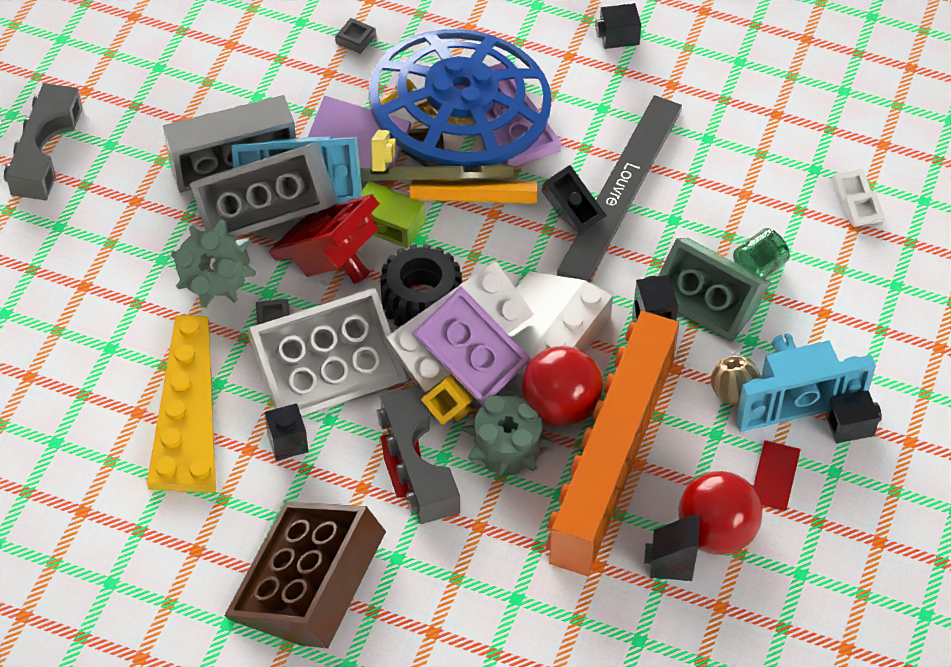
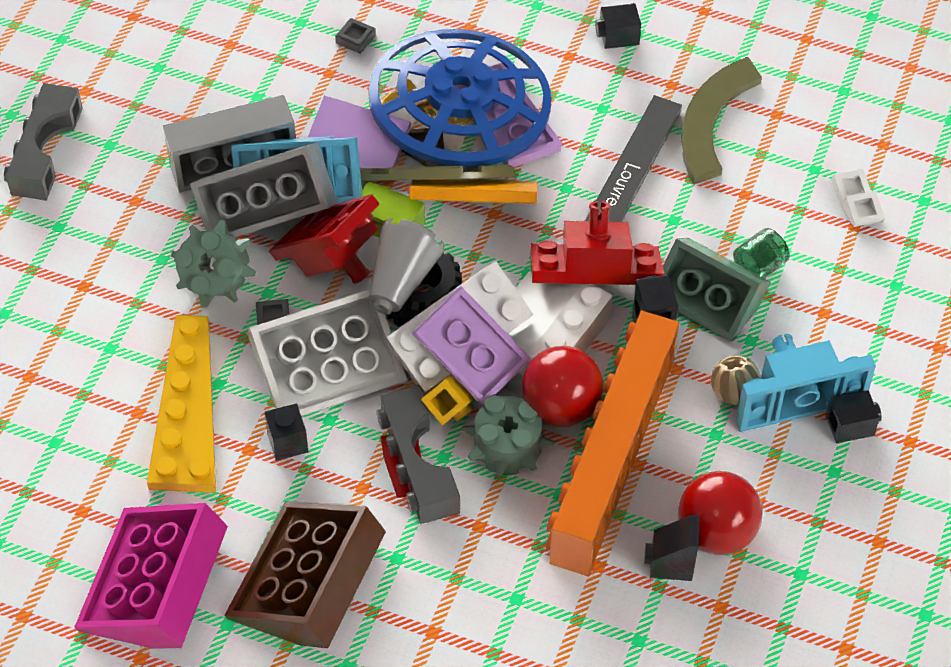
(153, 575): none -> dark pink slope
(382, 150): light yellow plate -> none
(402, 262): none -> light grey cone
(572, 200): black slope -> none
(594, 253): none -> red brick
(704, 111): none -> olive tile
(776, 474): red sticker -> none

